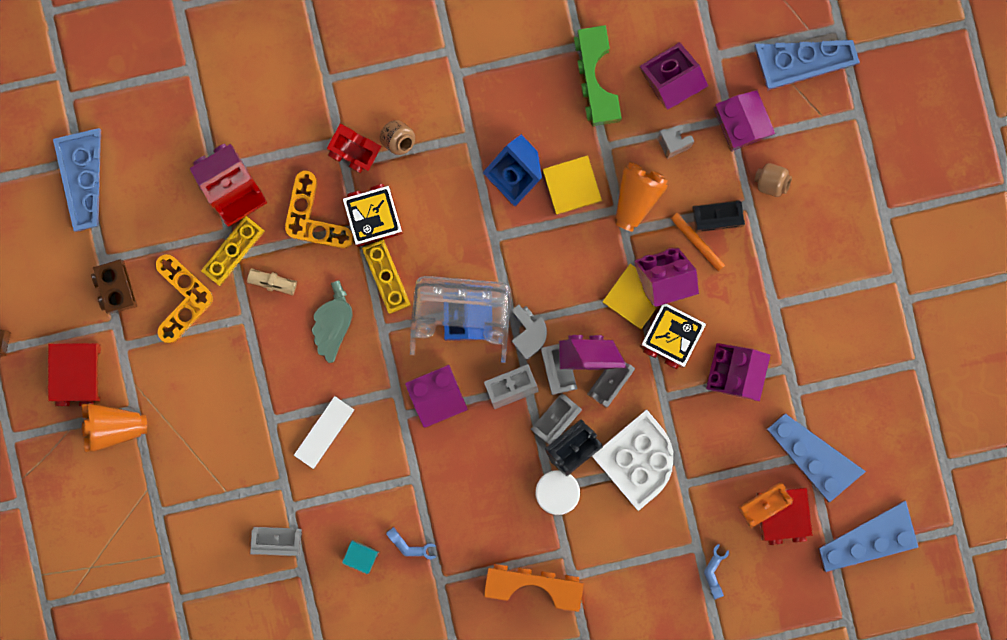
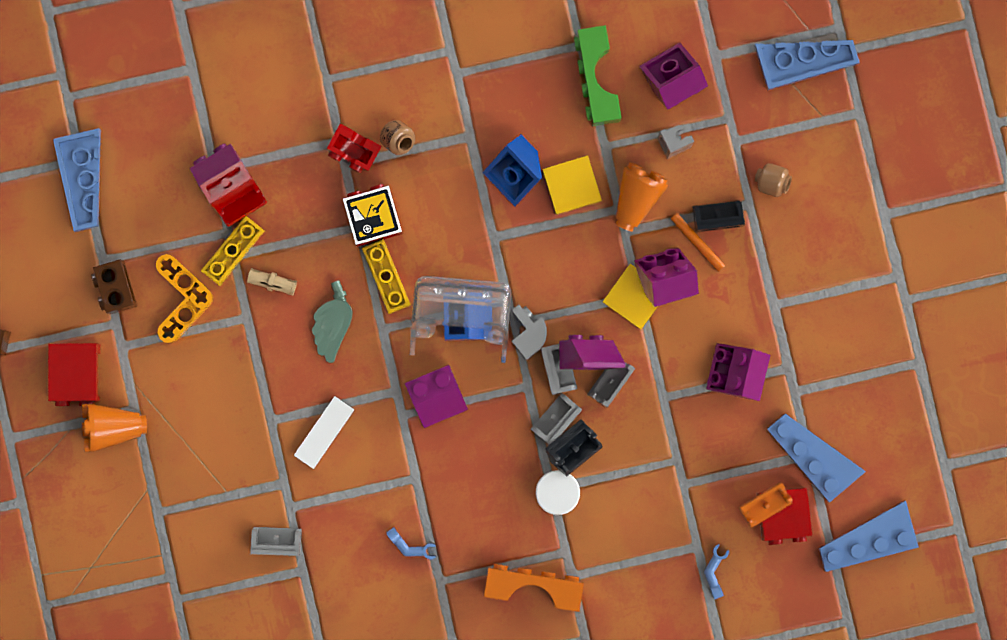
(309, 225): light orange beam -> none
(360, 557): teal panel -> none
(511, 386): light grey hinge -> none
(638, 459): white plate -> none
(672, 336): piece -> none
(743, 120): magenta slope -> none

